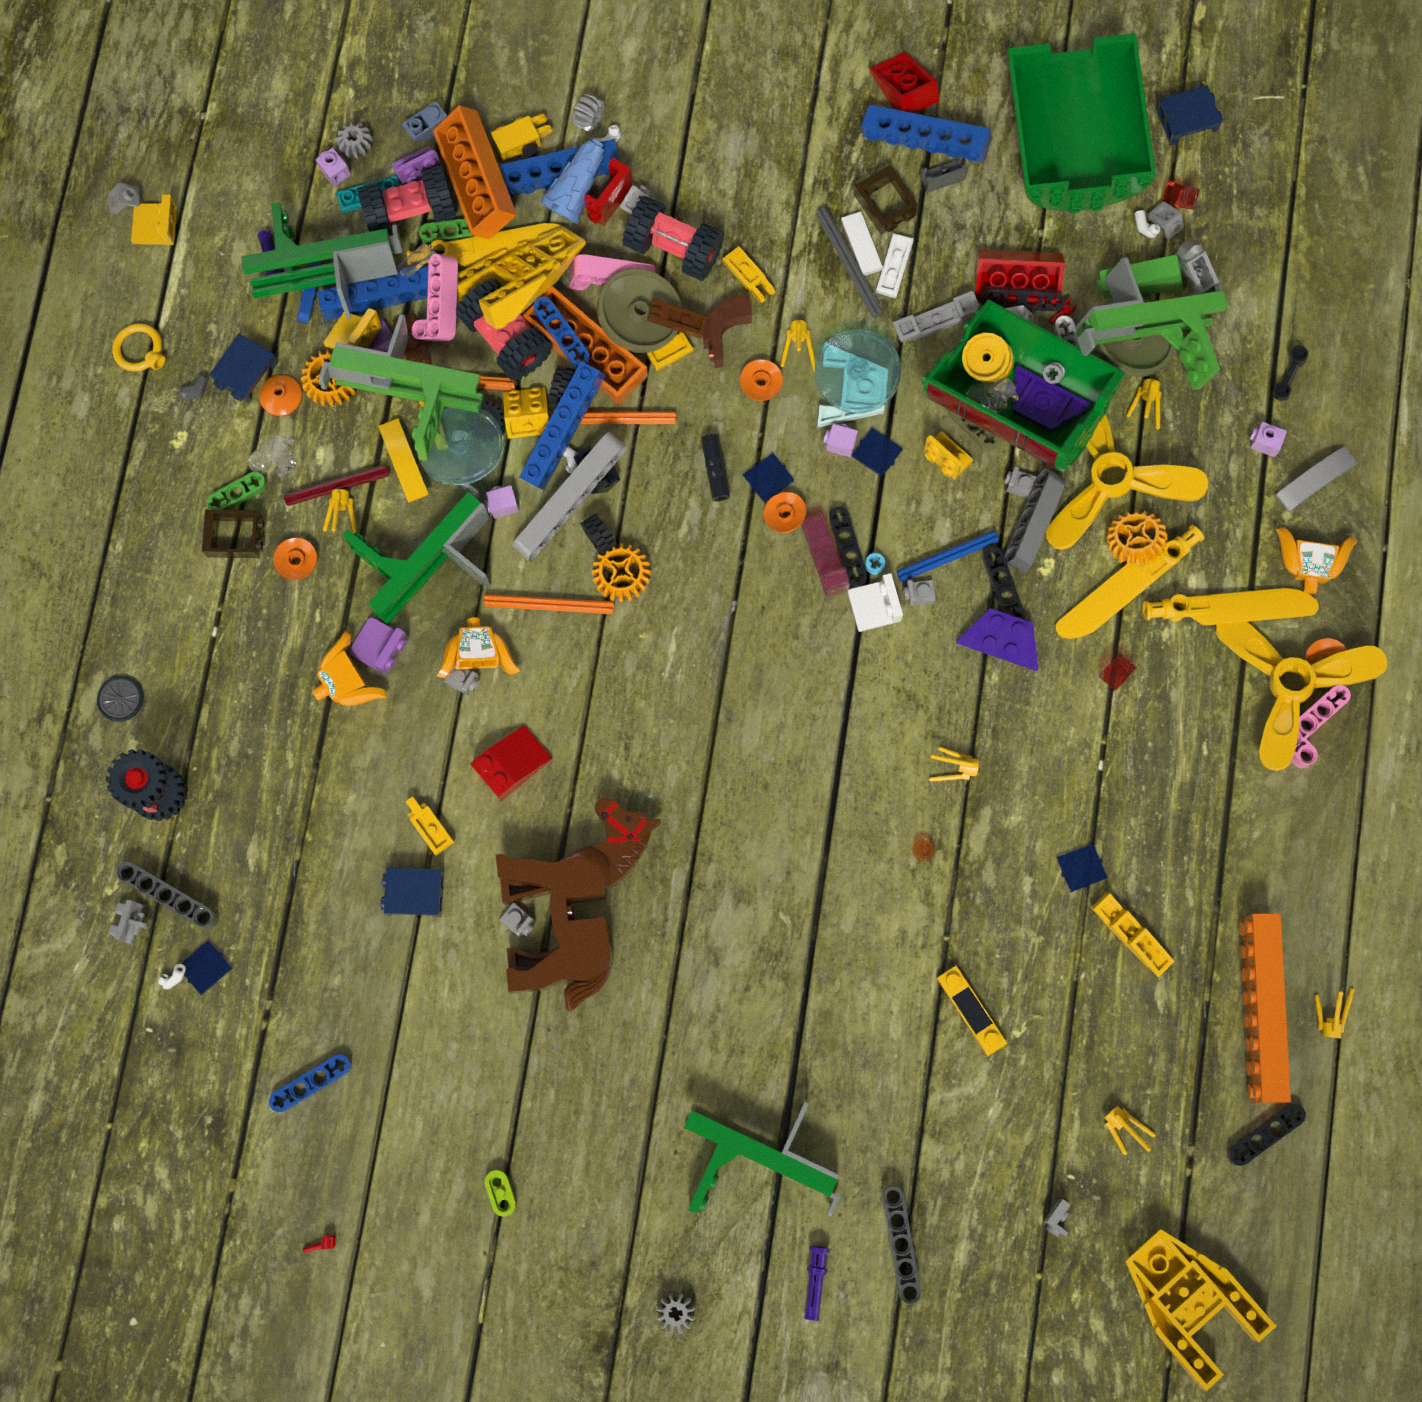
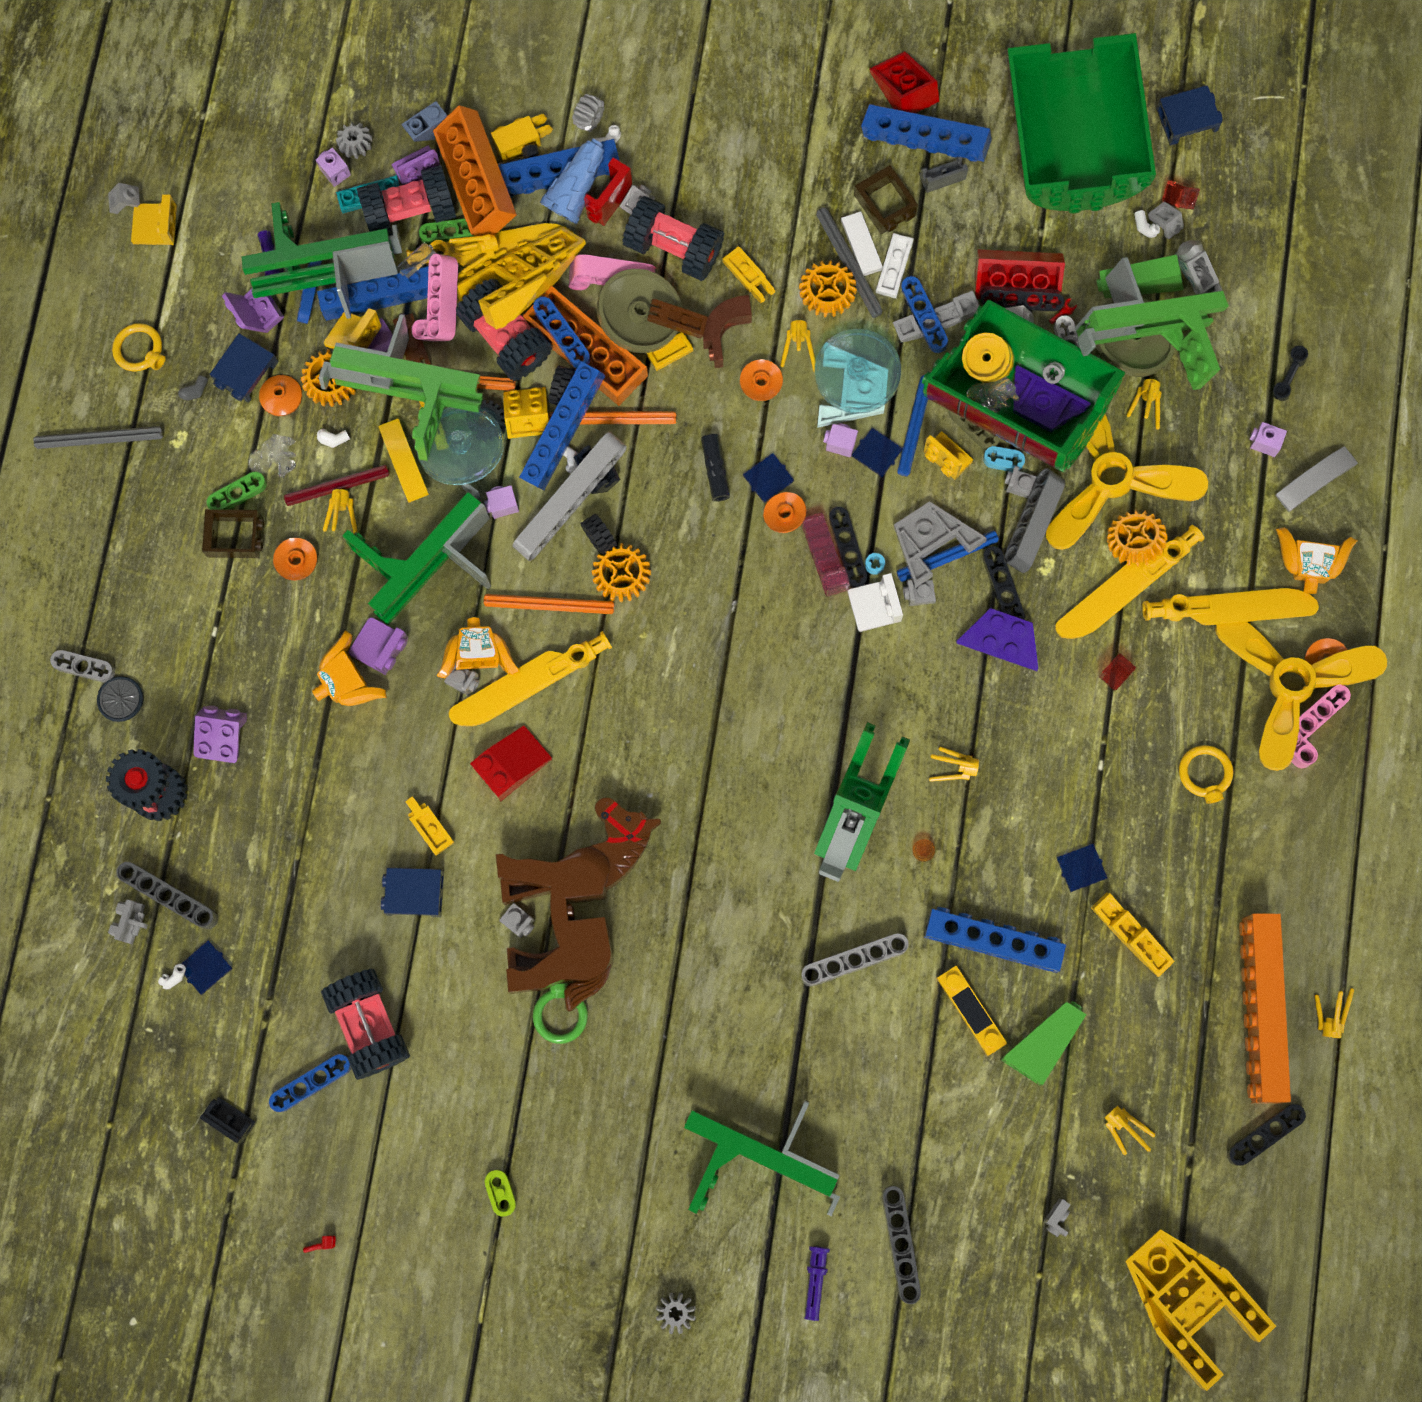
(66, 668): none -> light grey beam
(98, 437): none -> dark grey axle
(218, 733): none -> medium lavender bracket
(228, 1120): none -> black hinge
(253, 314): none -> medium lavender bracket
(330, 439): none -> white arm
(365, 1023): none -> plate
(486, 244): none -> yellow plant
(520, 686): none -> yellow piece
(557, 991): none -> bright green piece
(836, 275): none -> light orange gear
(856, 810): none -> green piece
(864, 954): none -> light grey beam
(913, 431): none -> blue axle
(927, 313): none -> blue beam
(927, 531): none -> light grey wing
(1003, 453): none -> medium azure beam
(1044, 1045): none -> bright green slope
(1053, 947): none -> blue brick
(1213, 793): none -> yellow piece

